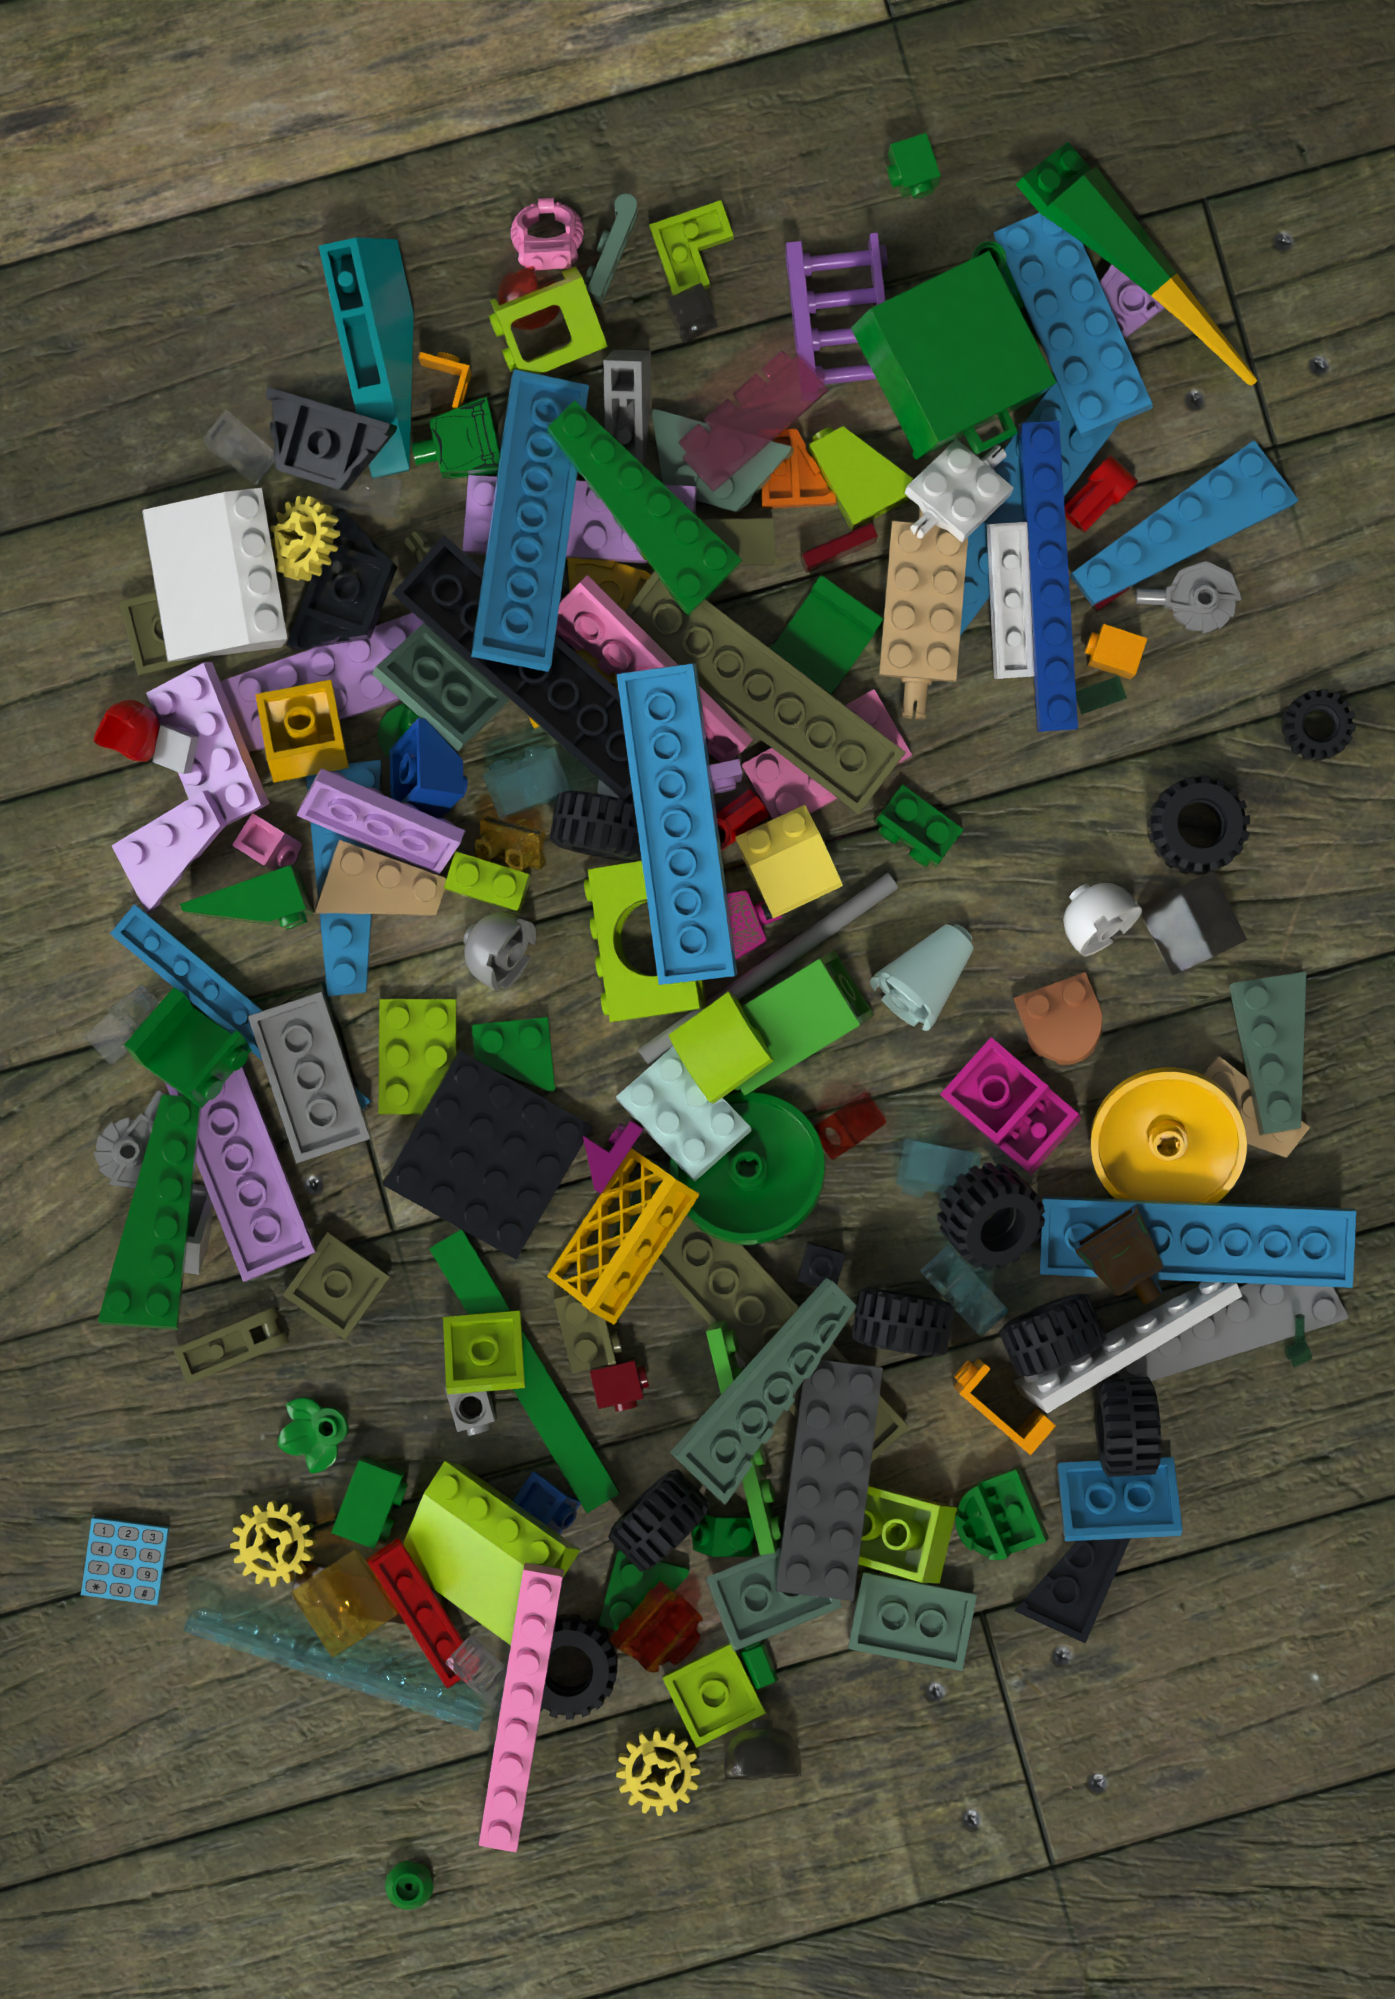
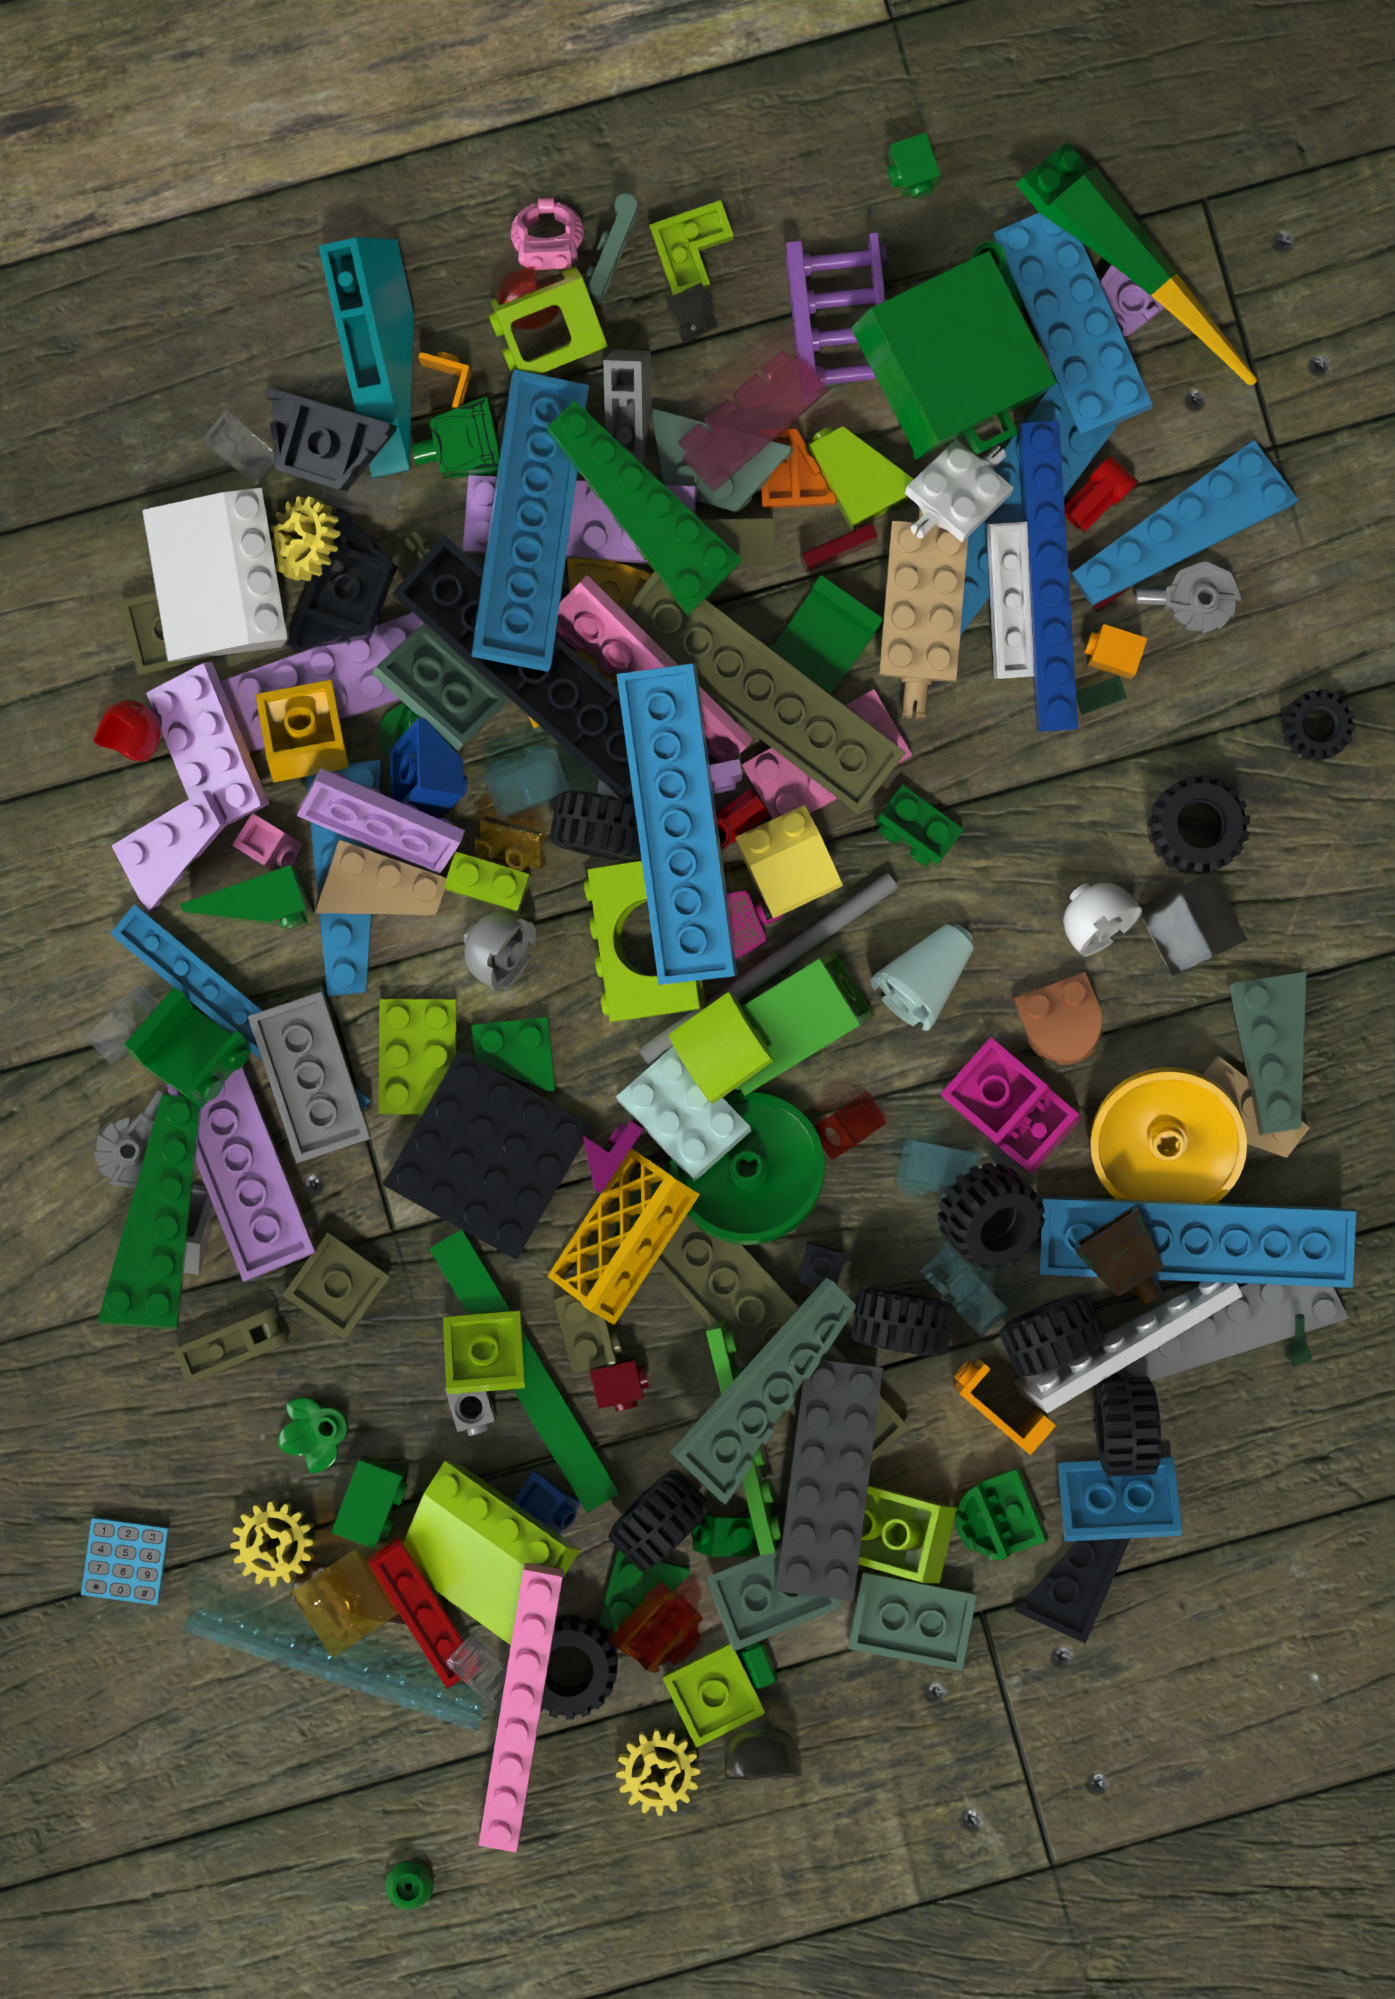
(175, 749): light grey tile -> none

